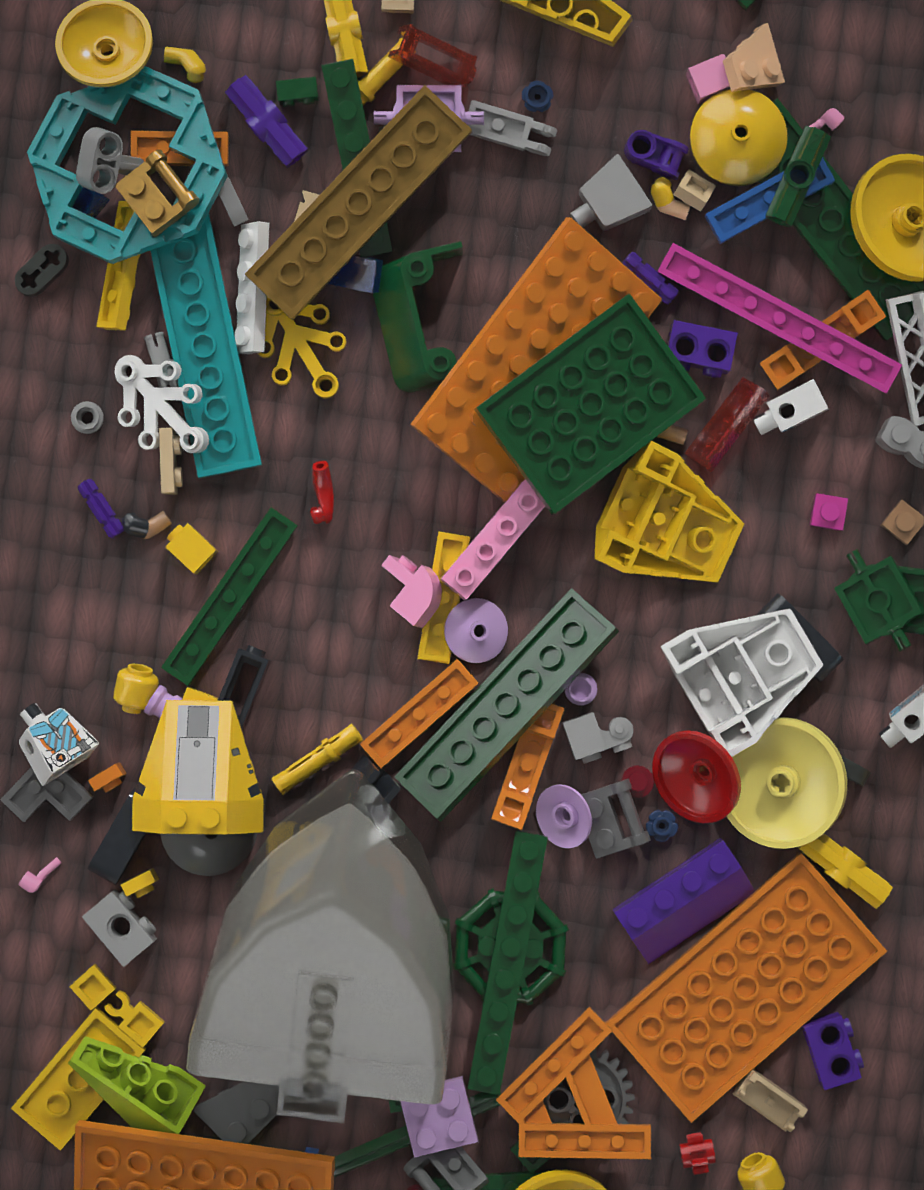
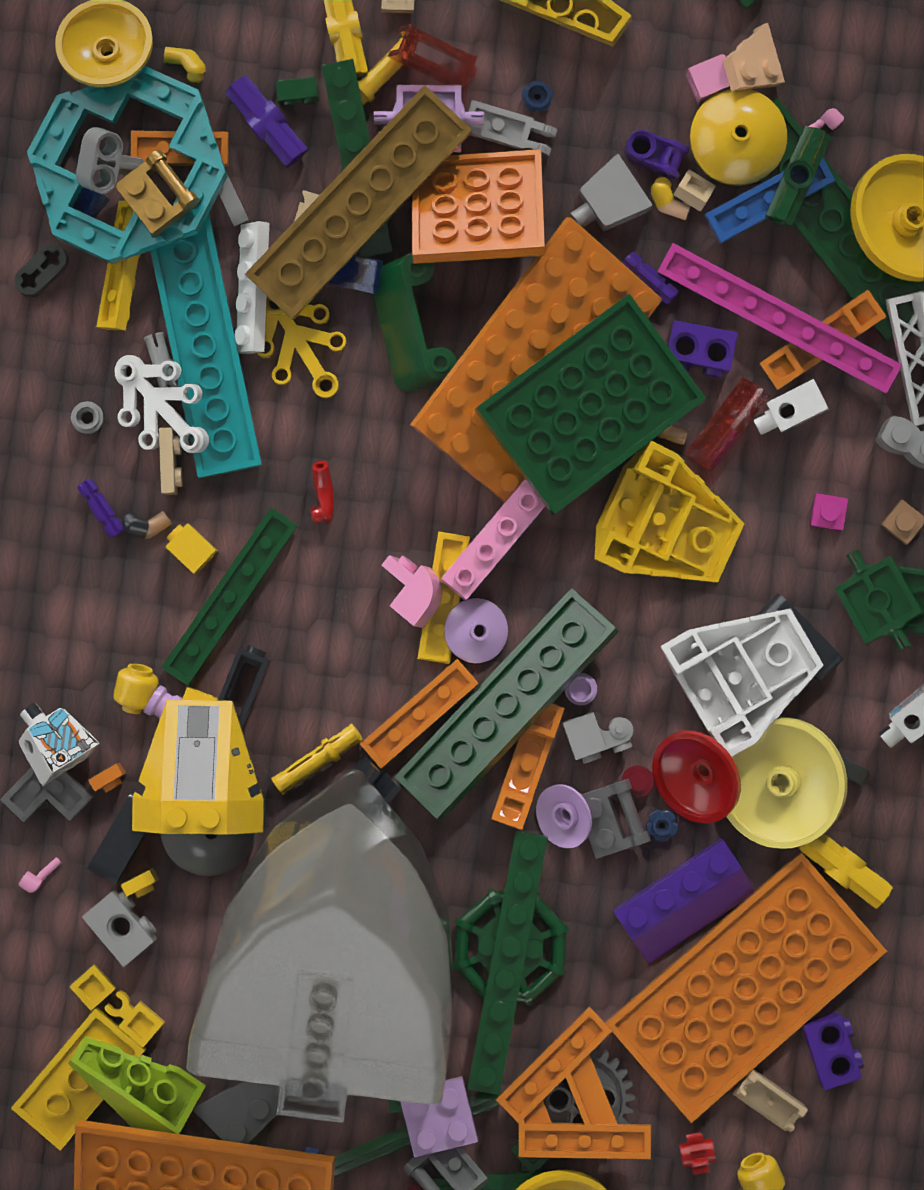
(480, 208): none -> orange plate

